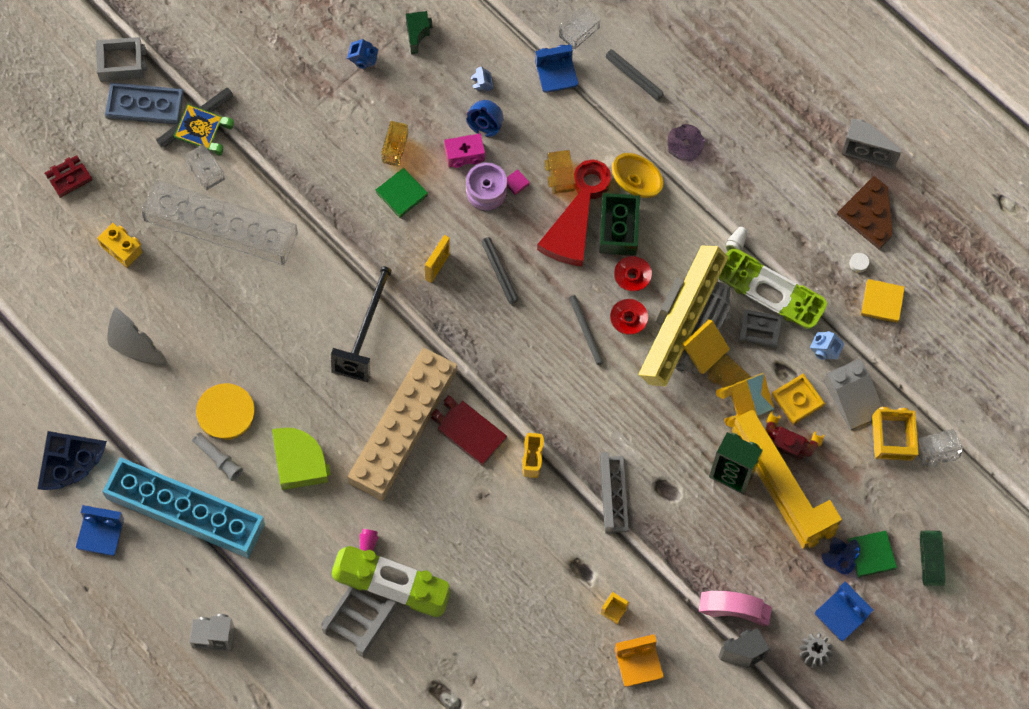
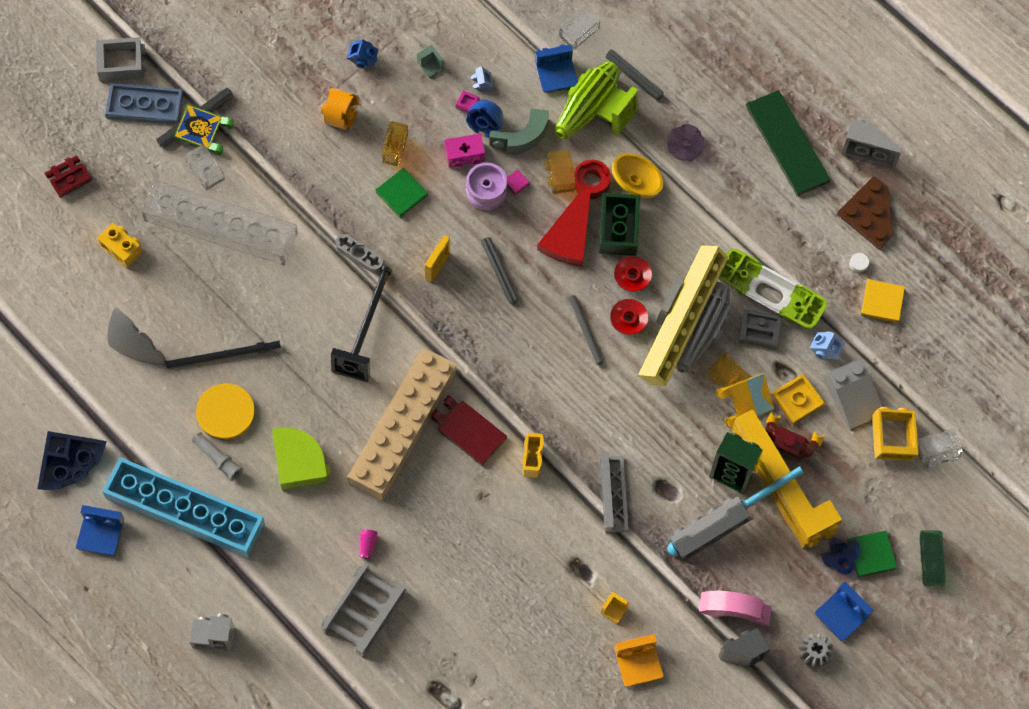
(261, 347): none -> black bar
(340, 109): none -> light orange brick
(357, 245): none -> light grey beam
(362, 571): lime piece -> none
(418, 27): dark green arch -> none
(430, 61): none -> sand green panel
(466, 100): none -> dark pink tile
(524, 139): none -> sand green arch
(597, 96): none -> lime piece
(706, 346): yellow tile -> none
(720, 521): none -> piece
(737, 239): white cone -> none
(788, 143): none -> dark green tile

